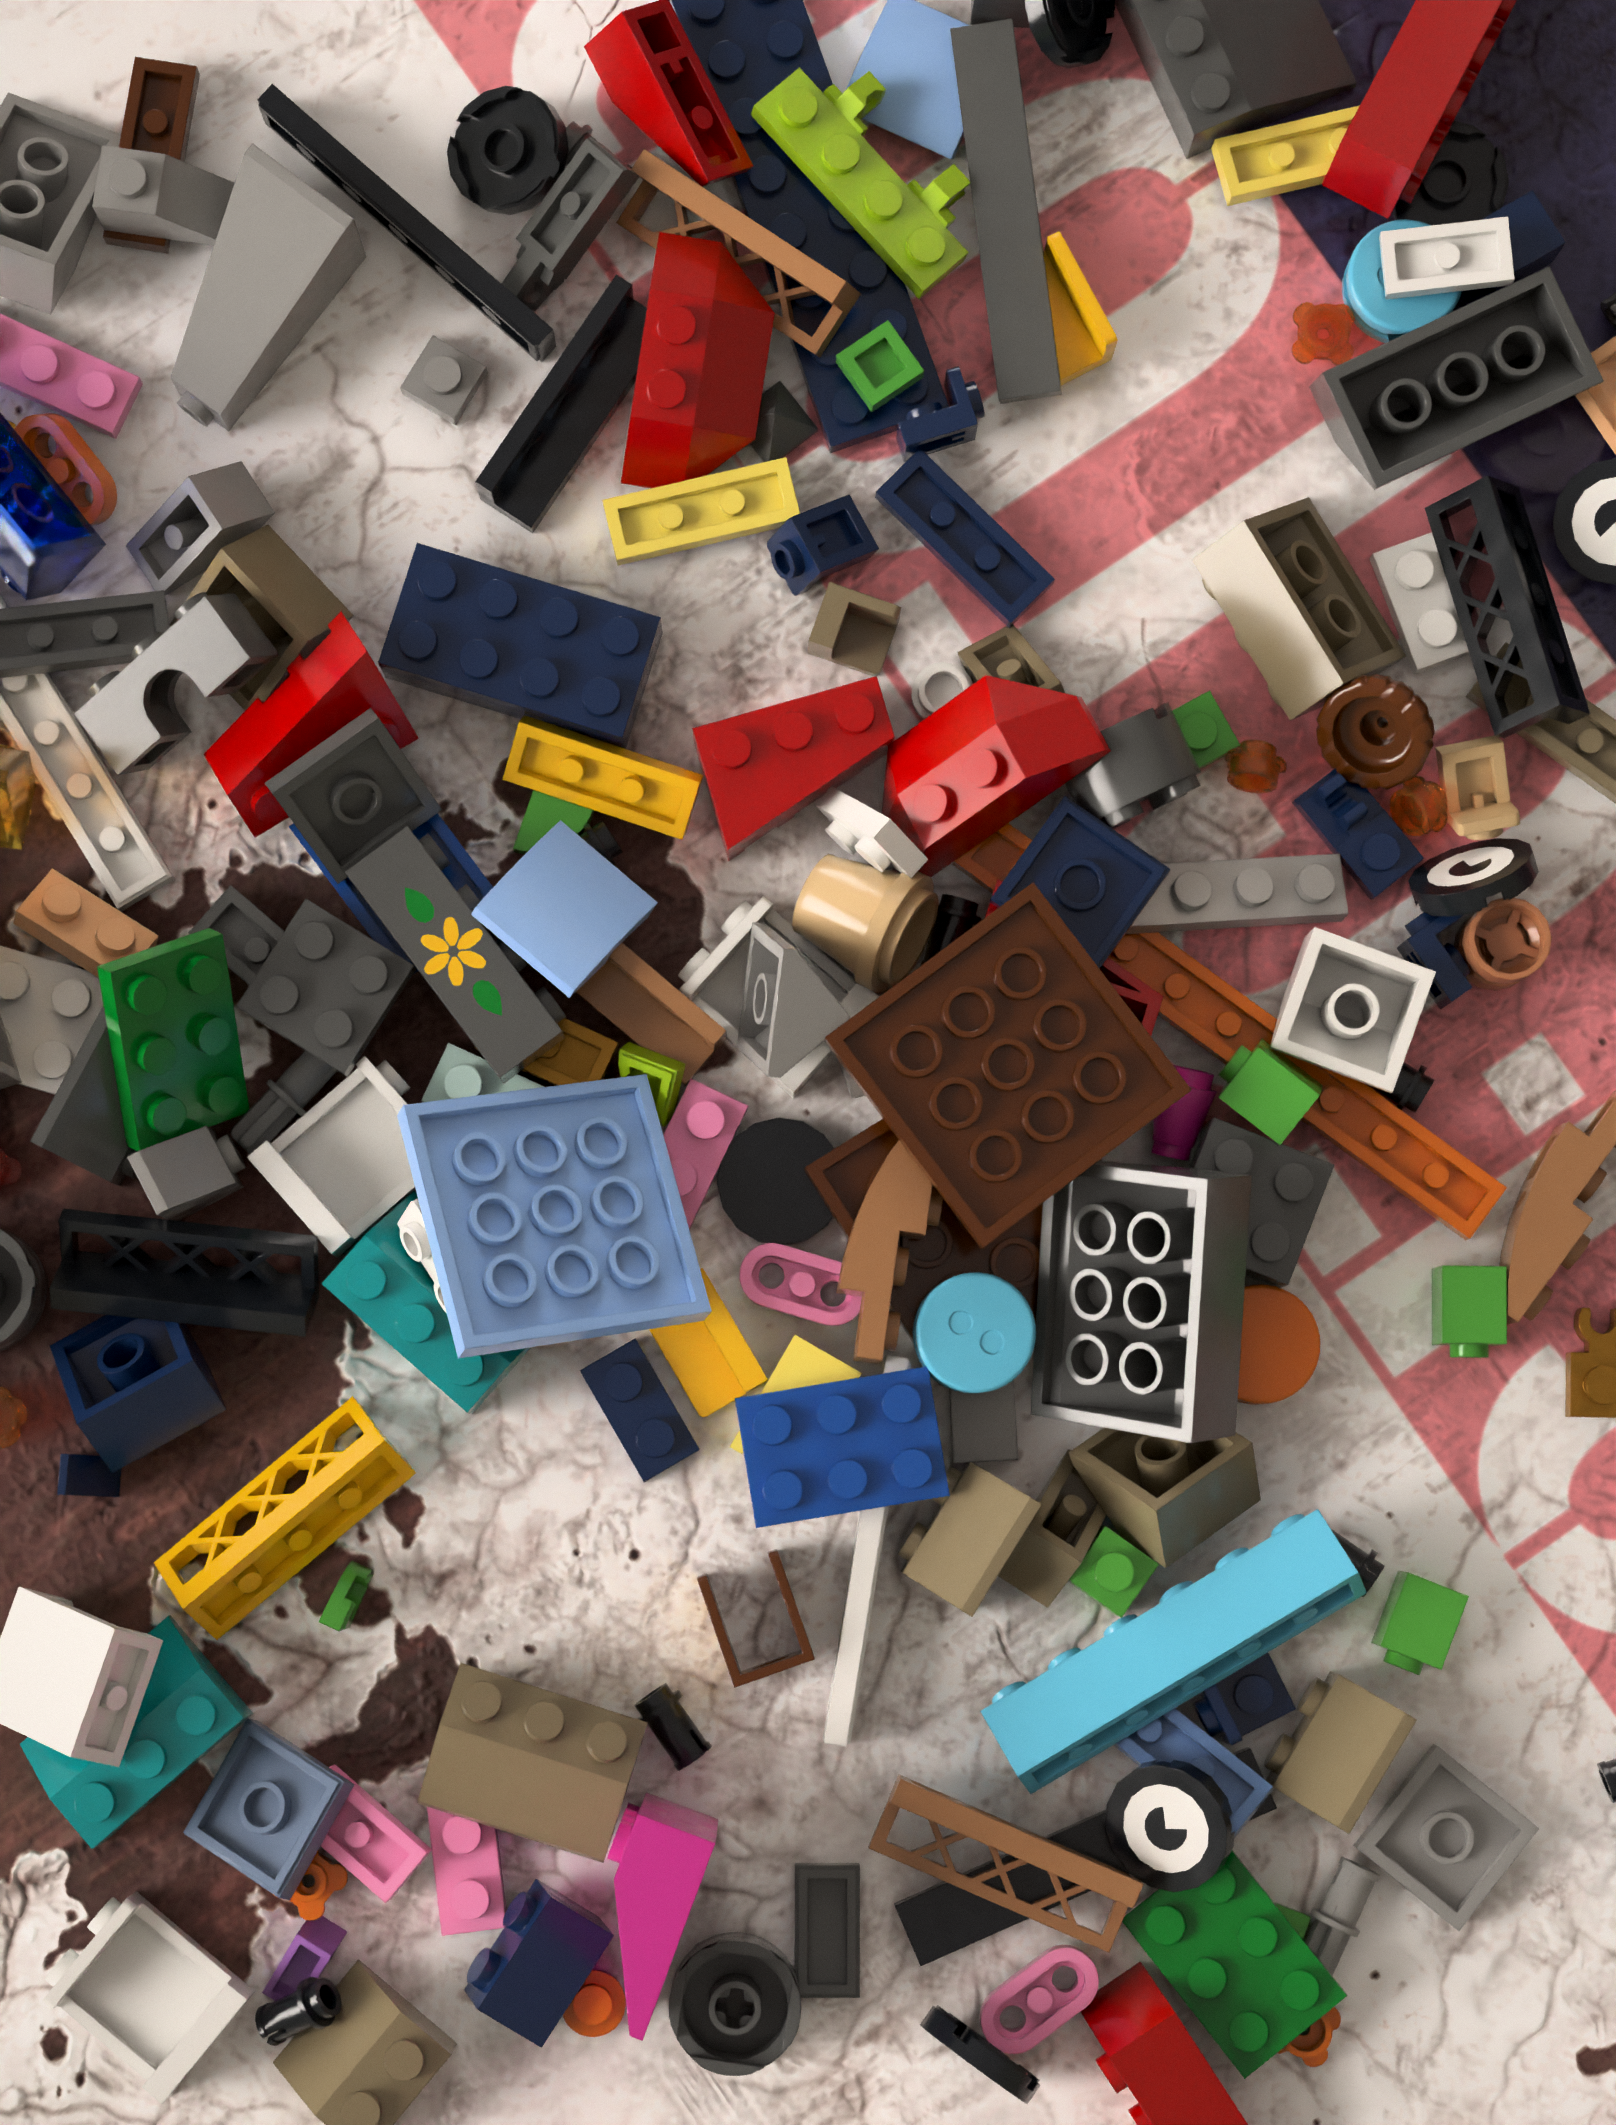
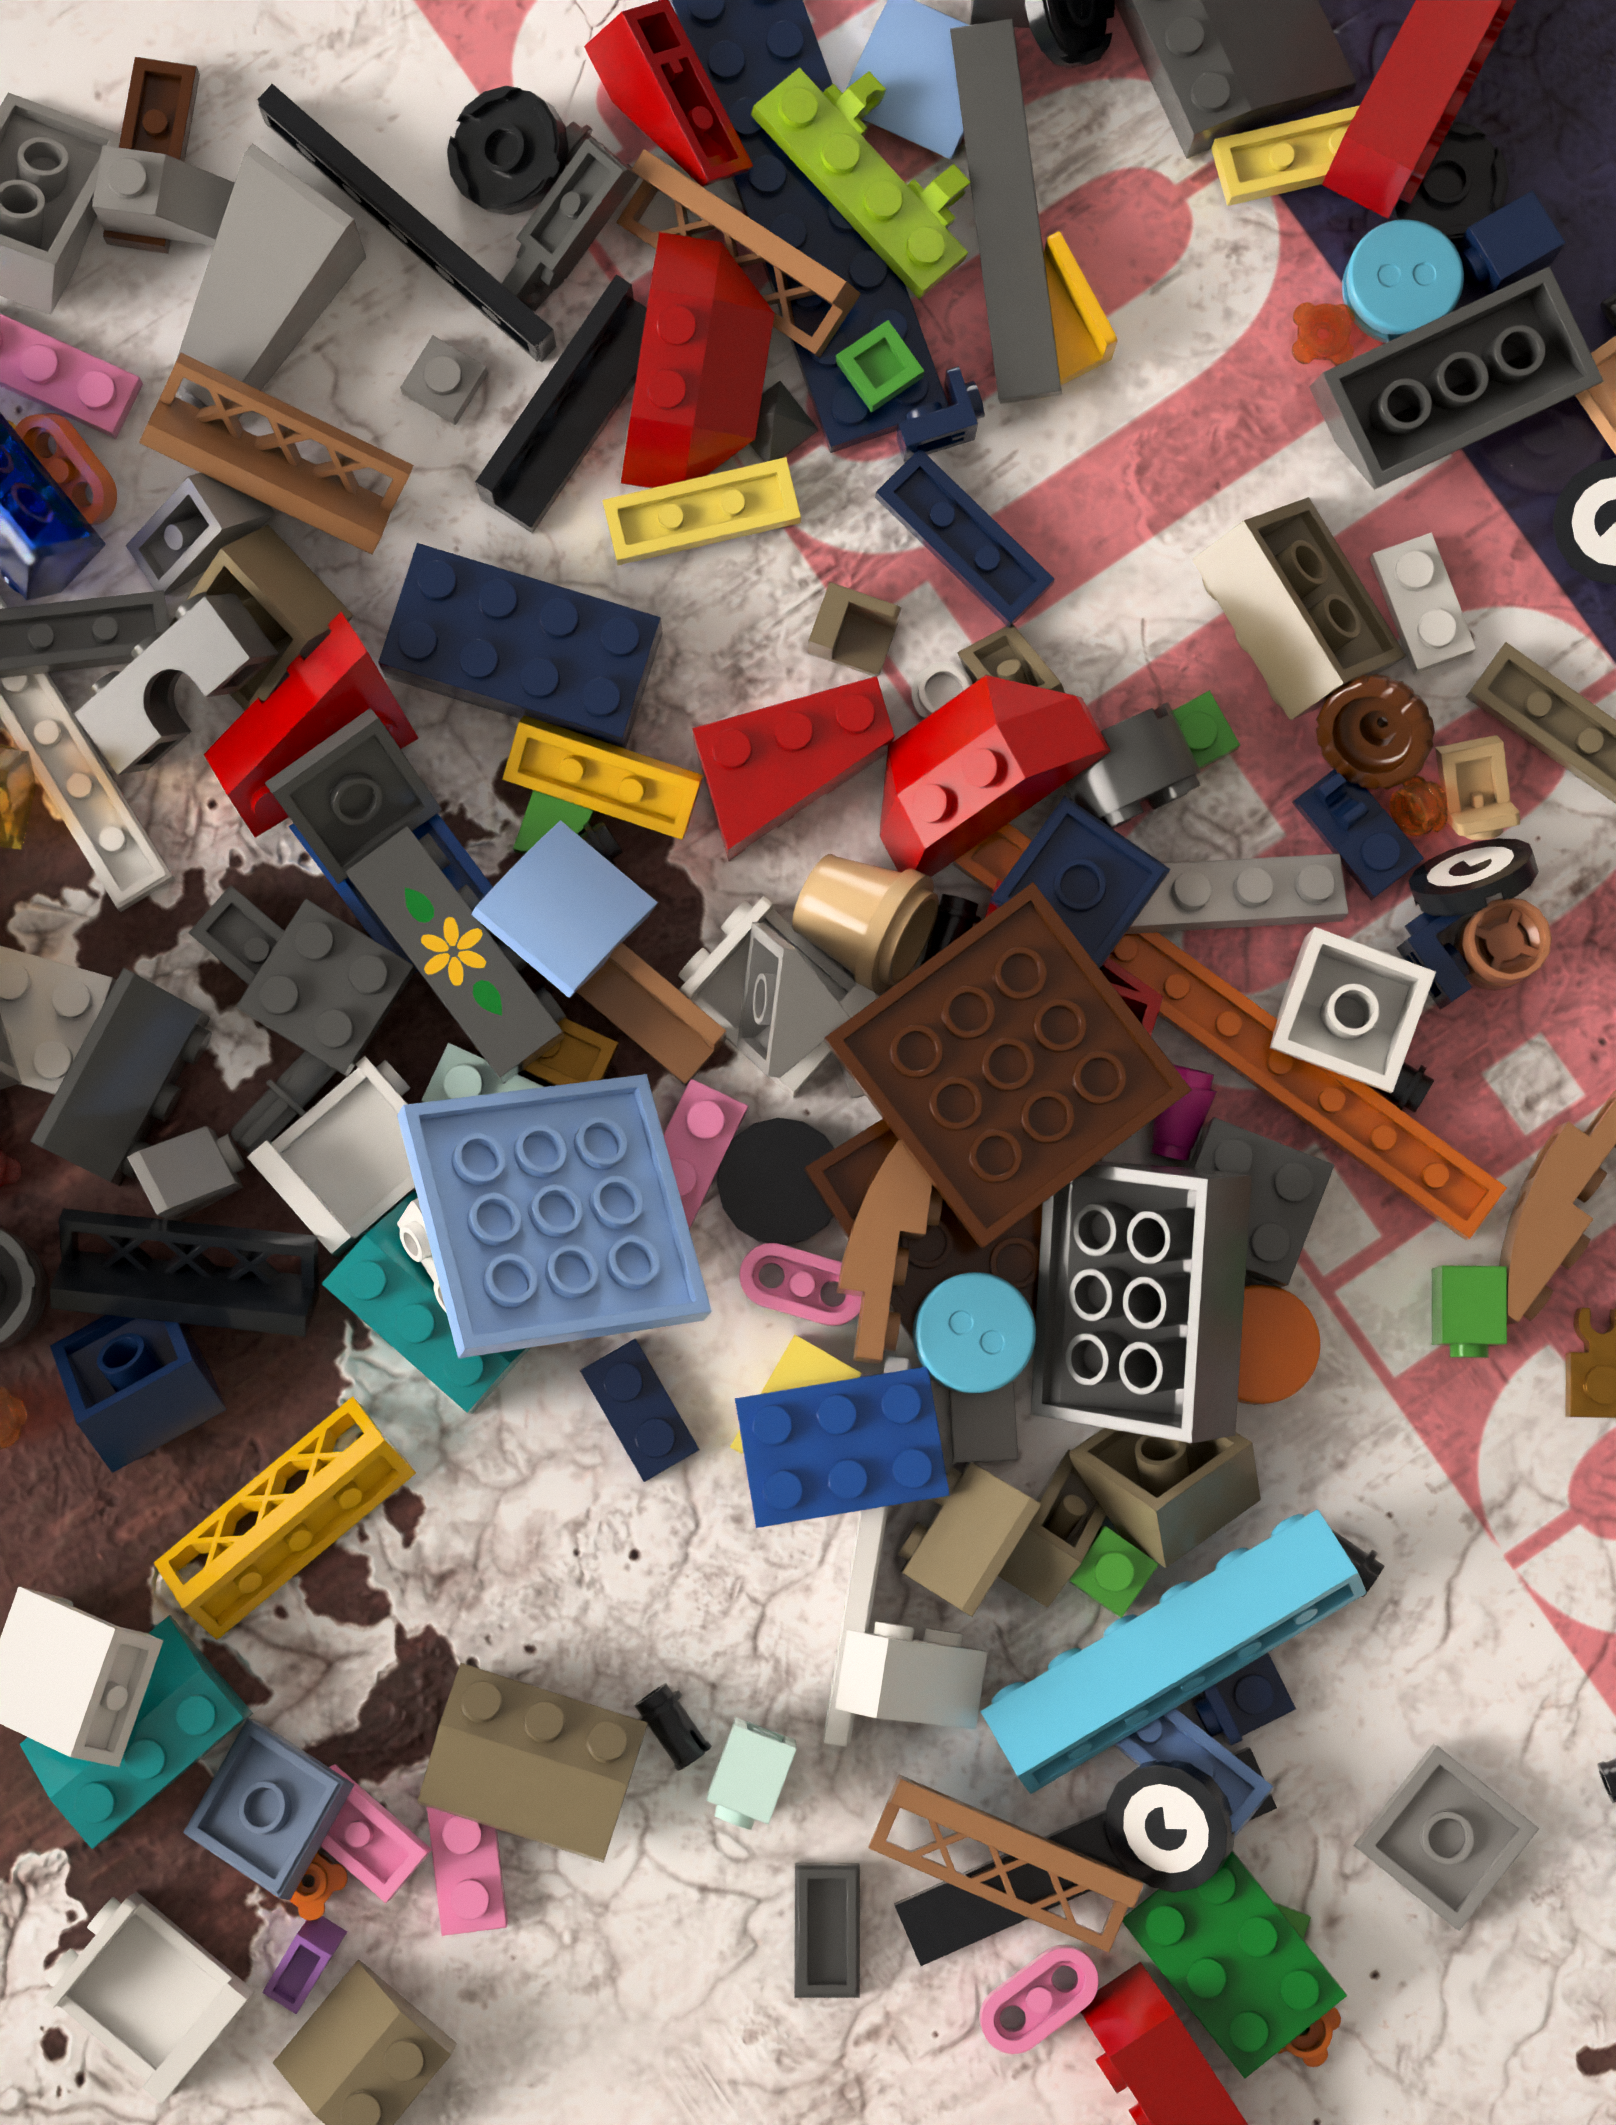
(80, 924): light nougat plate -> none
(87, 1476): dark blue piece -> none
(173, 1038): green plate -> none
(263, 468): none -> medium nougat fence
(311, 2005): black pin -> none
(347, 1597): bright green tile -> none
(537, 1962): dark blue brick -> none
(597, 2005): orange plate -> none
(658, 1877): dark pink slope -> none
(662, 1073): lime tile -> none
(710, 1357): yellow panel -> none
(750, 1774): none -> light aqua brick
(761, 2031): dark grey brick -> none
(771, 1667): reddish brown piece -> none
(820, 543): dark blue bracket -> none
(869, 833): white plate -> none
(911, 1678): none -> white brick
(980, 2053): black tile -> none
(1254, 766): clear orange plate -> none
(1268, 1089): bright green brick -> none
(1337, 1749): dark tan slope -> none
(1340, 1912): light grey axle -> none
(1418, 1623): bright green brick -> none
(1446, 258): white plate -> none
(1527, 603): black fence -> none

